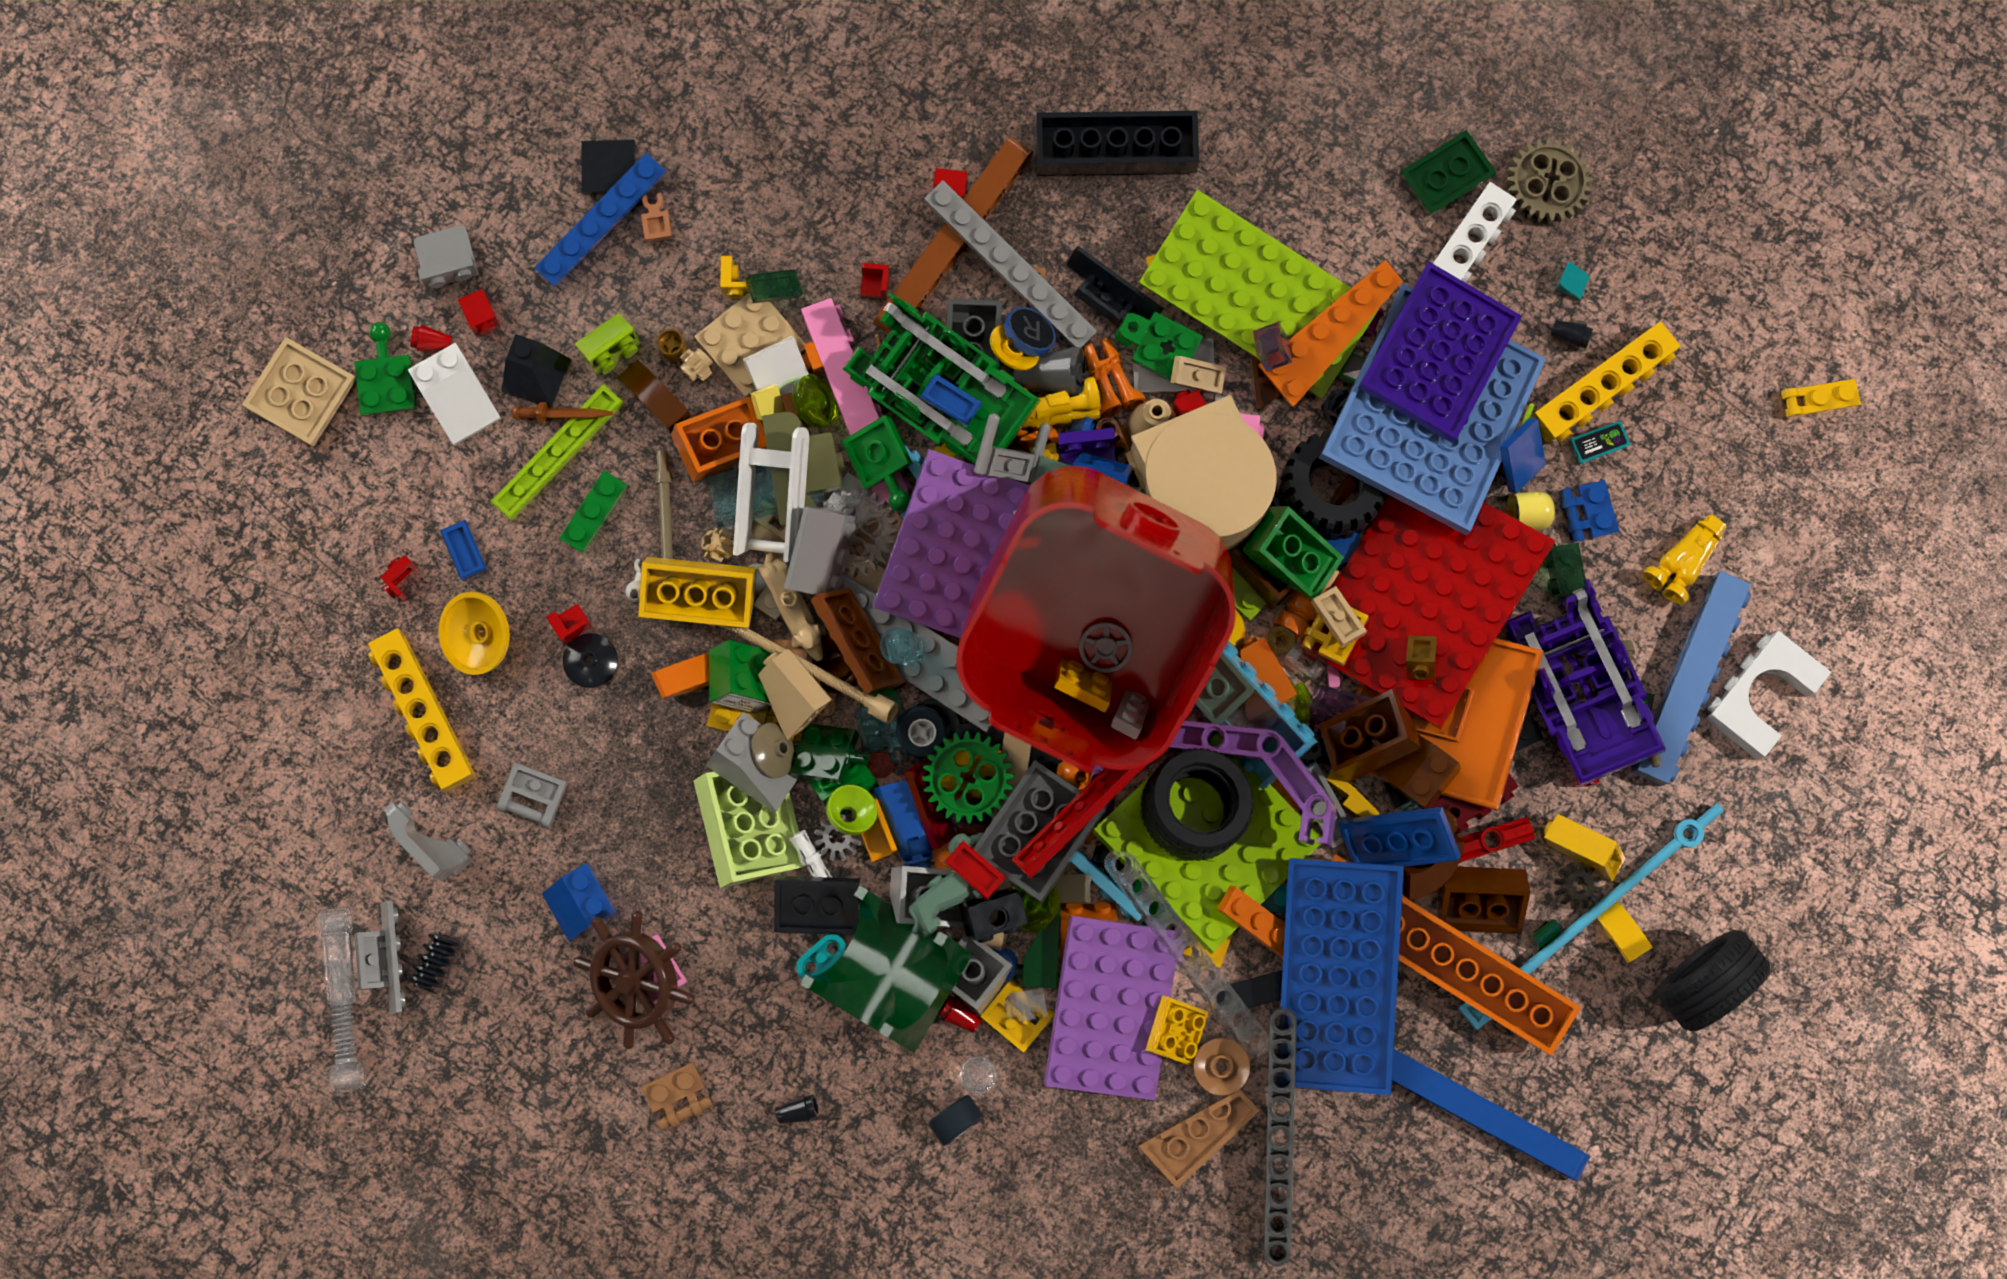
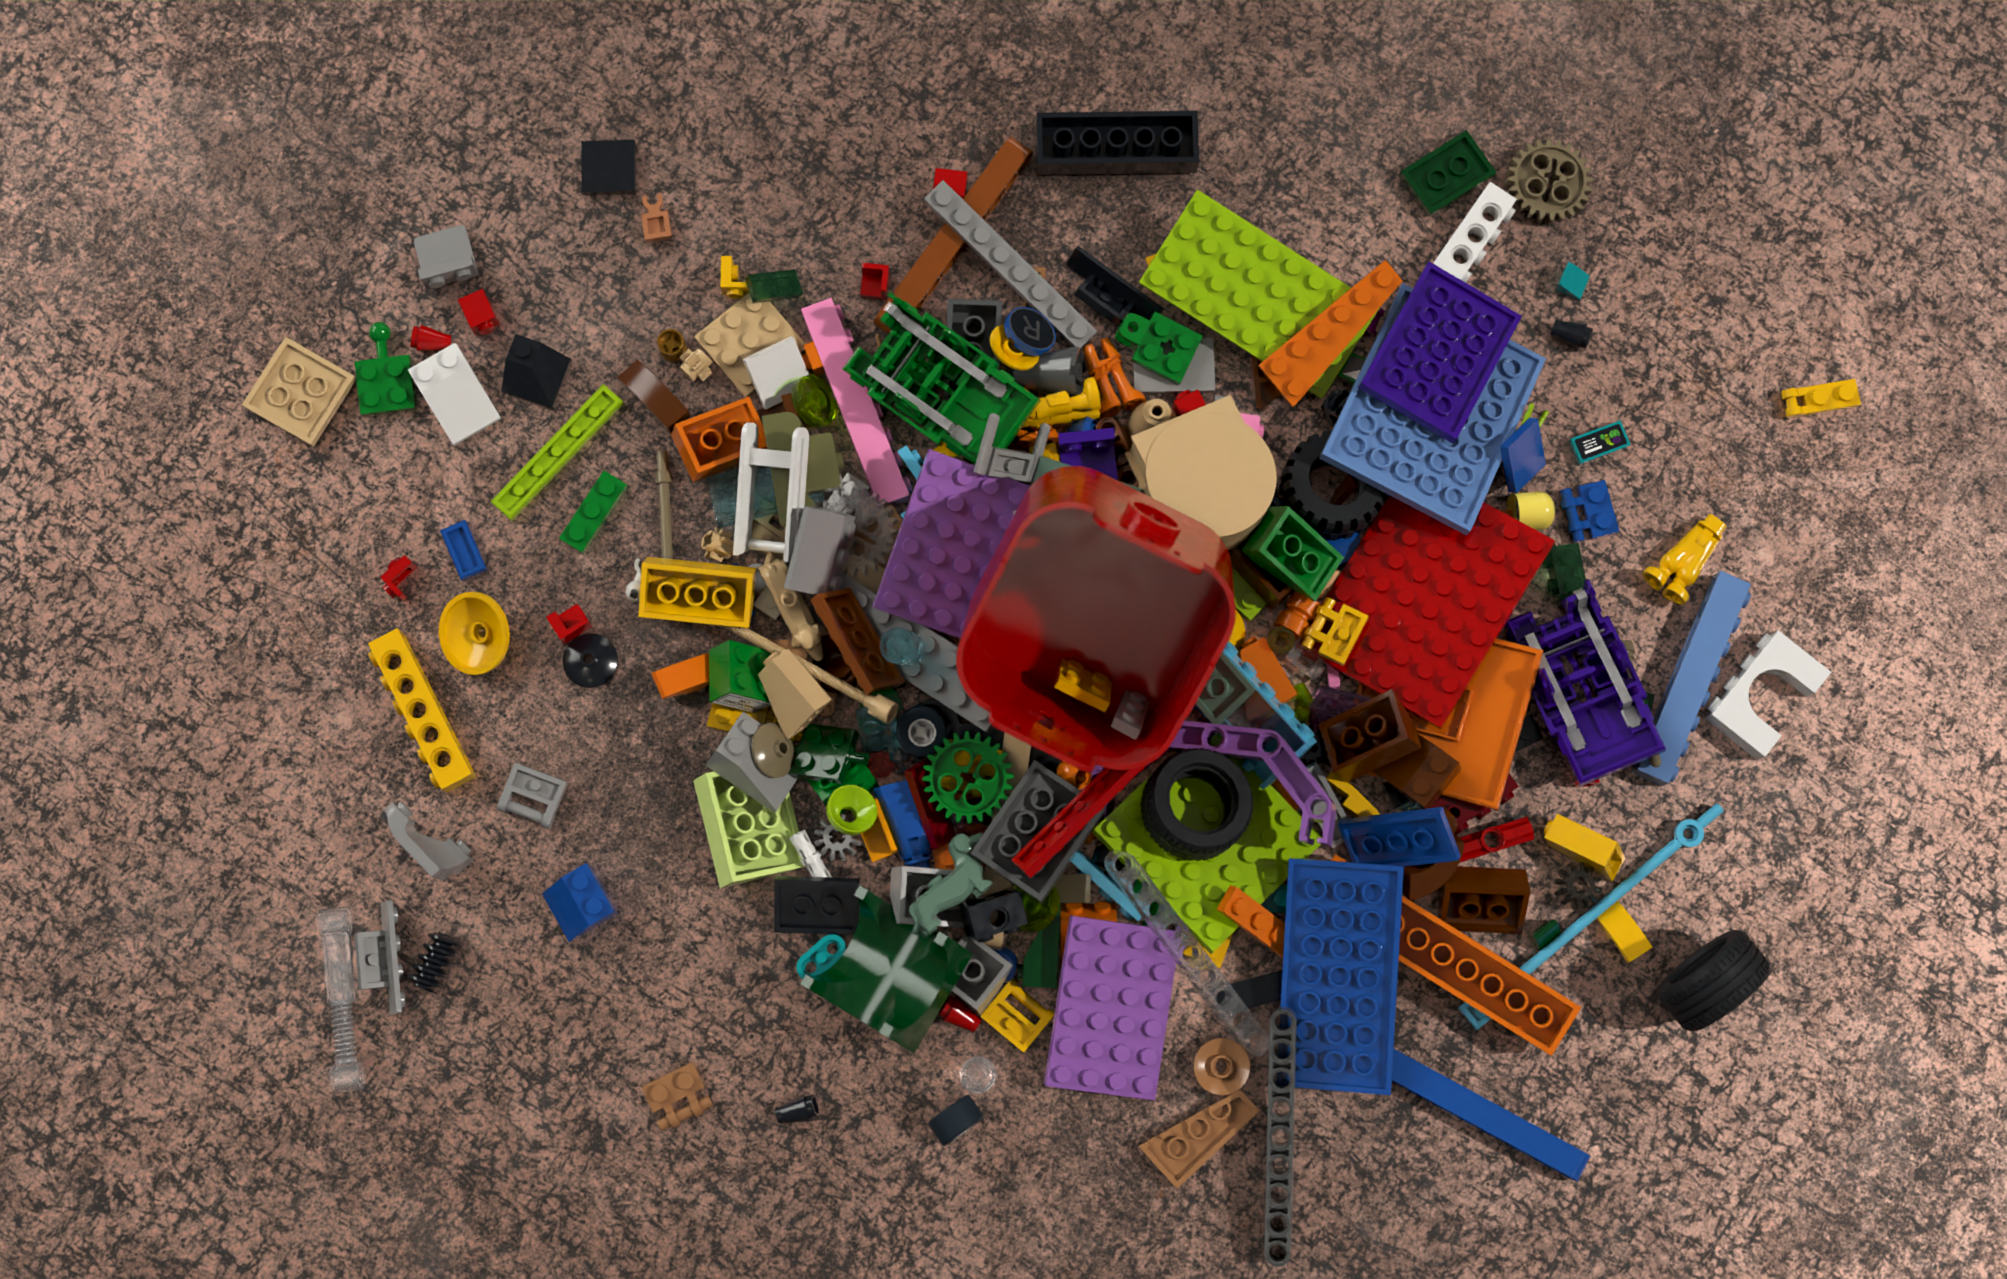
(542, 412): dark orange sword -> none
(600, 219): blue plate -> none
(608, 344): lime slope -> none
(644, 975): reddish brown brick -> none
(767, 401): light yellow tile -> none
(879, 455): green plate -> none
(951, 400): blue tile -> none
(974, 870): red tile -> none
(1026, 1005): clear brick -> none
(1105, 646): flat silver wheel -> none
(1114, 469): blue tile -> none
(1177, 1030): yellow tile -> none
(1198, 374): tan plate -> none
(1272, 346): brick -> none
(1338, 616): tan plate -> none
(1421, 657): pearl gold bracket -> none
(1655, 340): yellow brick -> none

